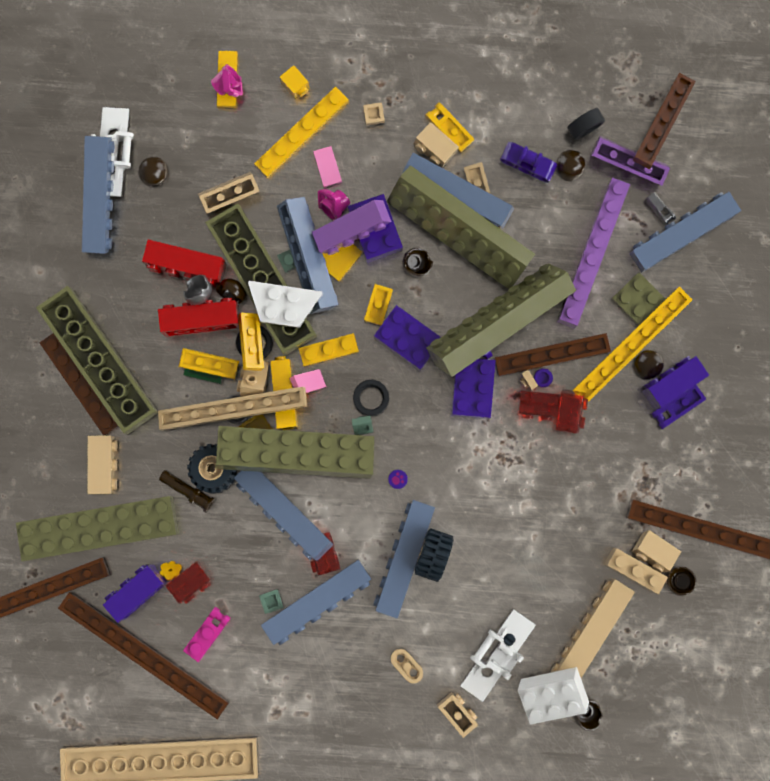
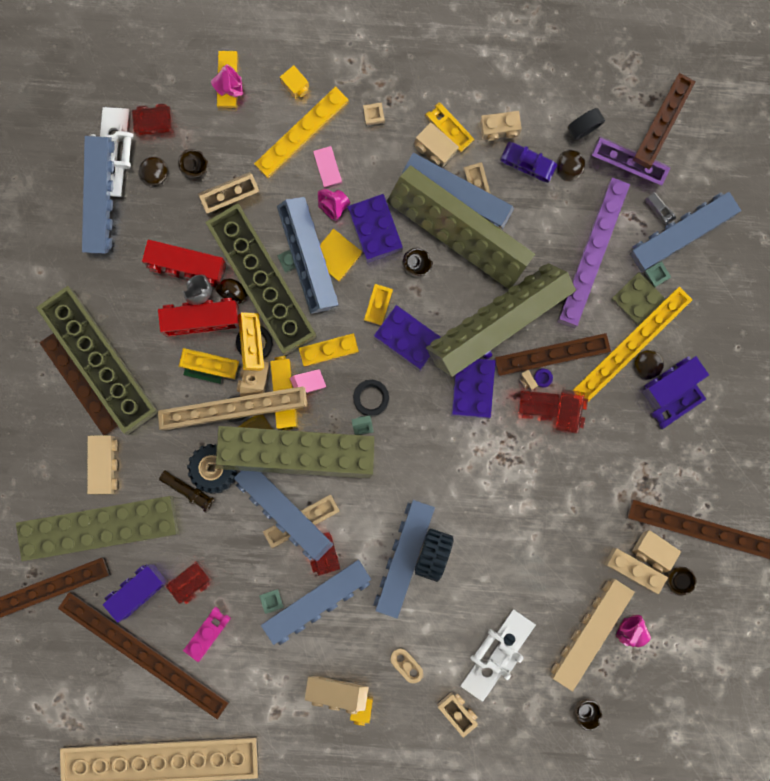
(152, 120): none -> clear red brick
(170, 570): yellow plant -> none
(192, 163): none -> dark brown hair
(282, 303): white wing -> none
(315, 513): none -> tan plate
(336, 694): none -> tan brick
(351, 227): medium lavender brick -> none
(363, 716): none -> yellow brick
(397, 479): dark purple tile -> none
(500, 125): none -> tan brick
(553, 695): white brick -> none
(634, 630): none -> dark pink piece
(657, 274): none -> sand green plate

